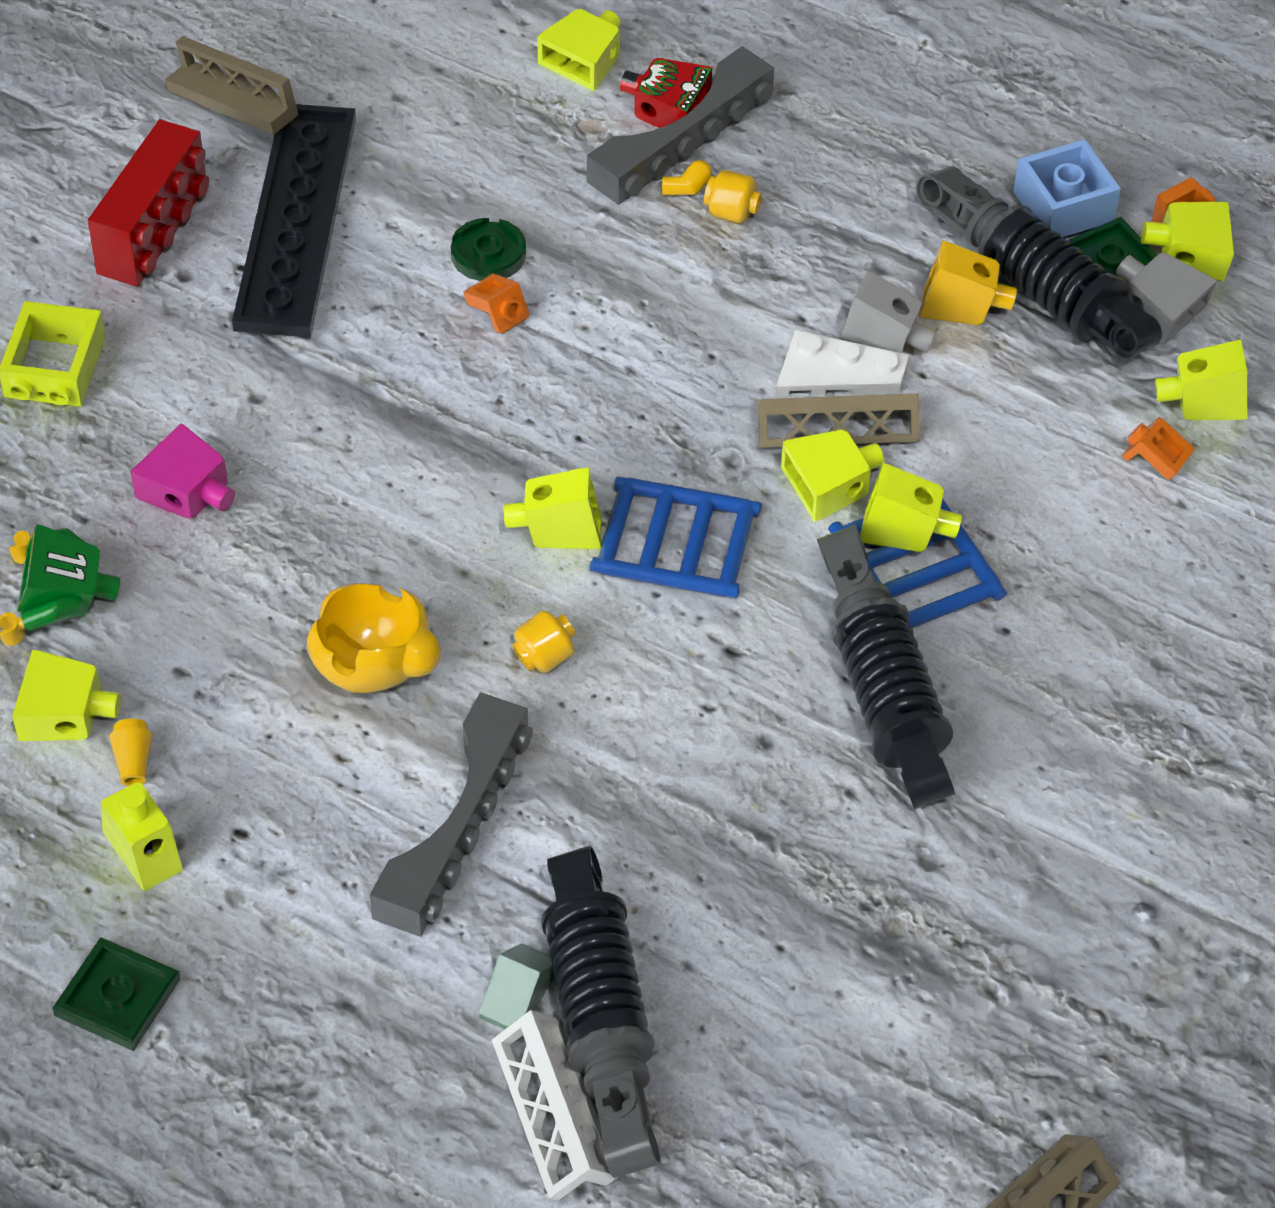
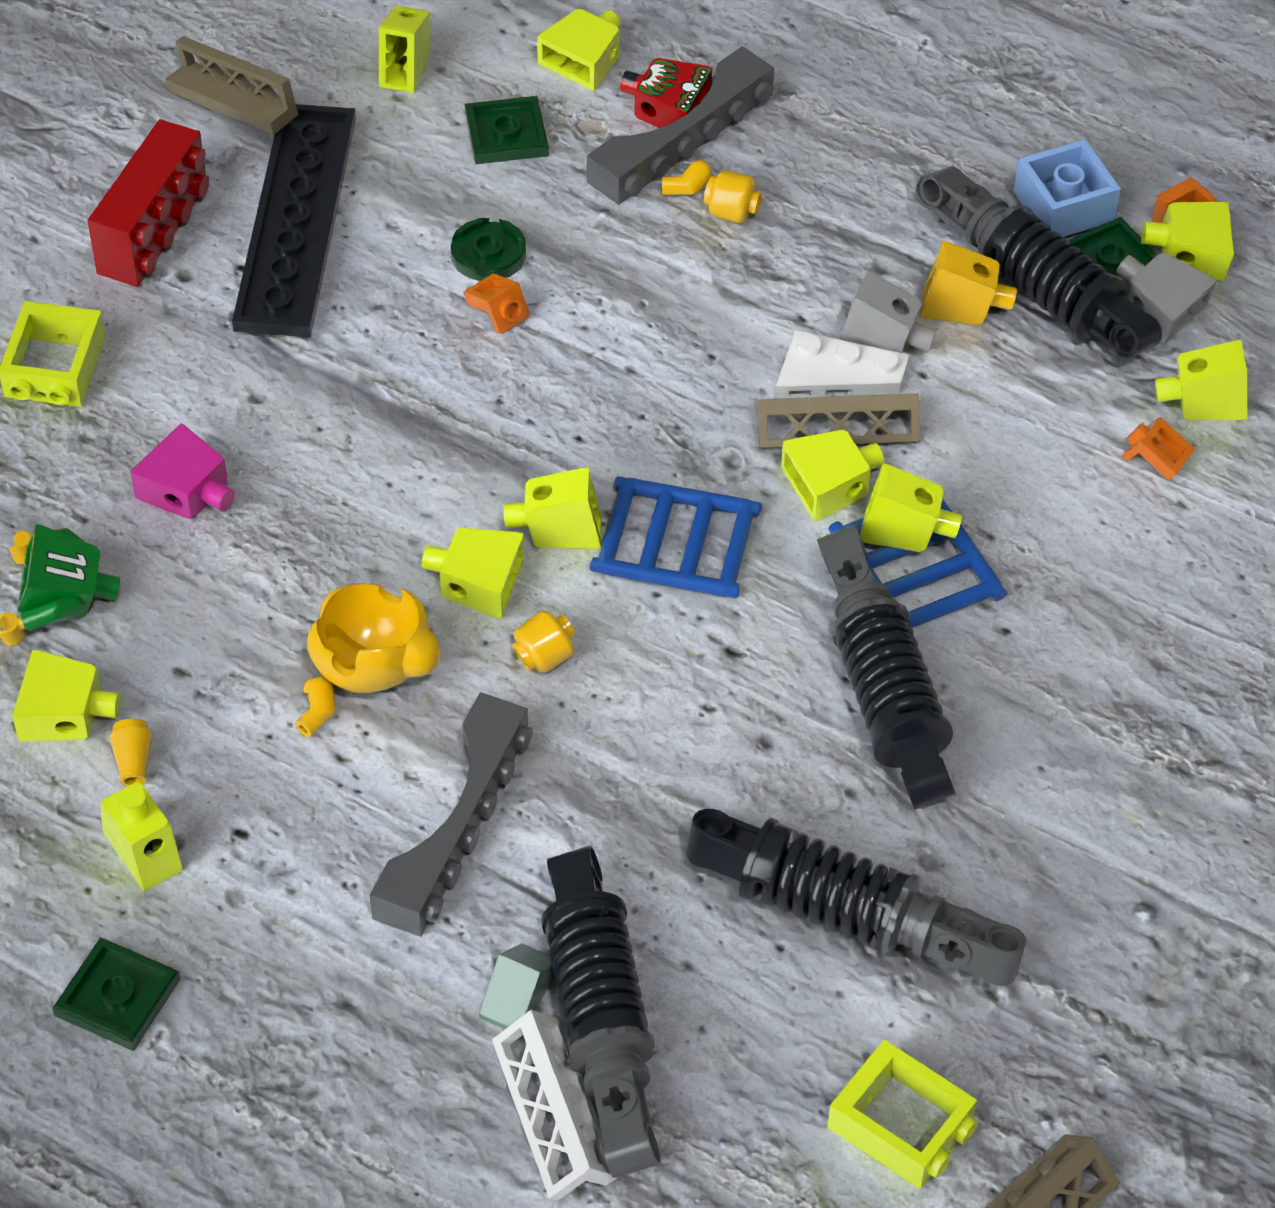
(321, 708): none -> yellow arm
(402, 34): none -> neon yellow torso
(478, 568): none -> neon yellow torso
(506, 130): none -> dark green tile
(849, 1122): none -> neon yellow window
(851, 897): none -> black piece

